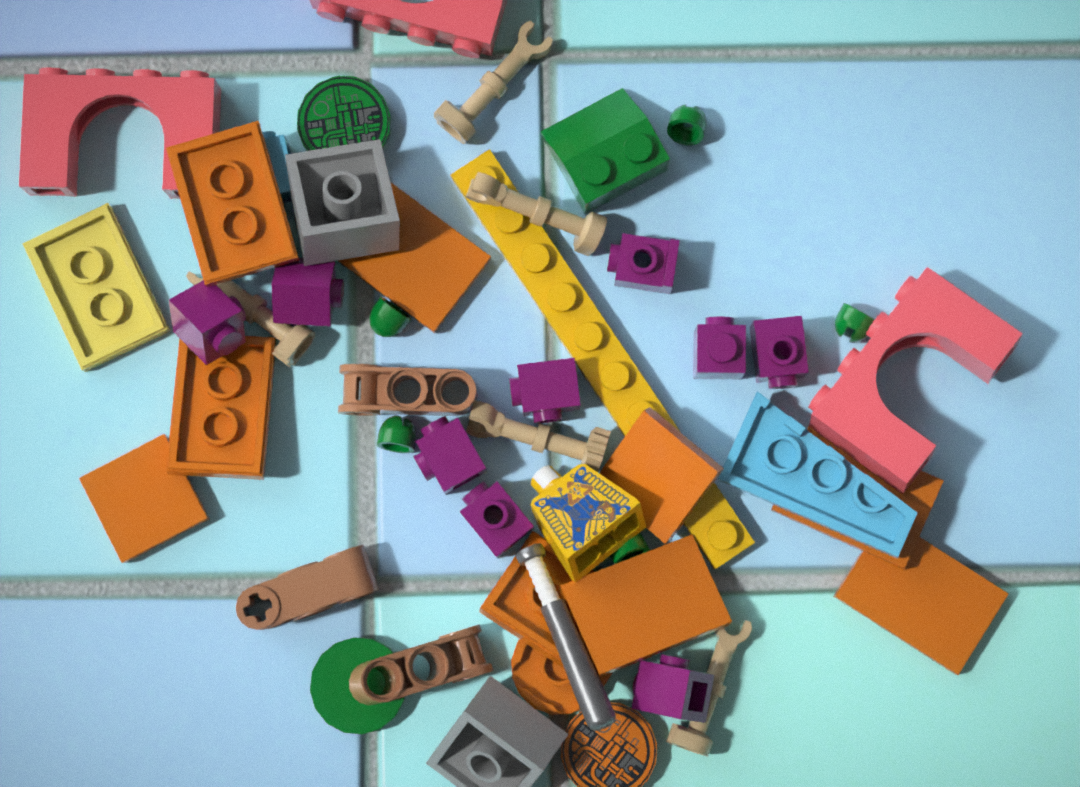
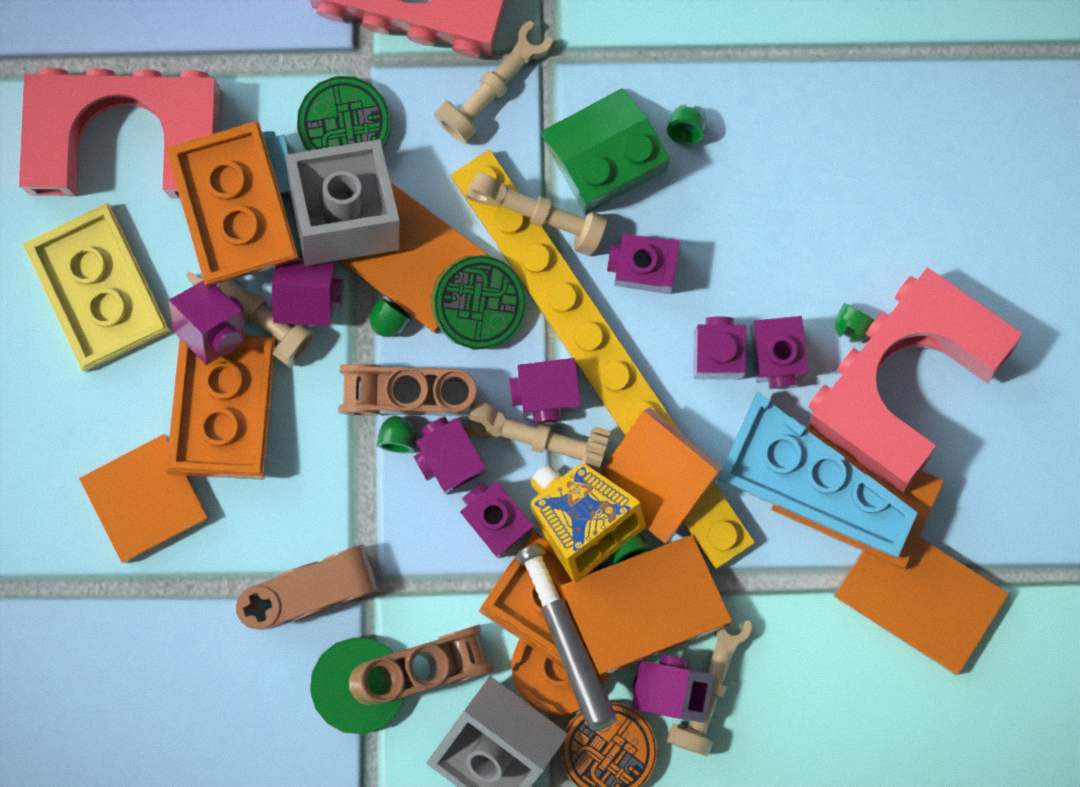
(478, 302): none -> tile

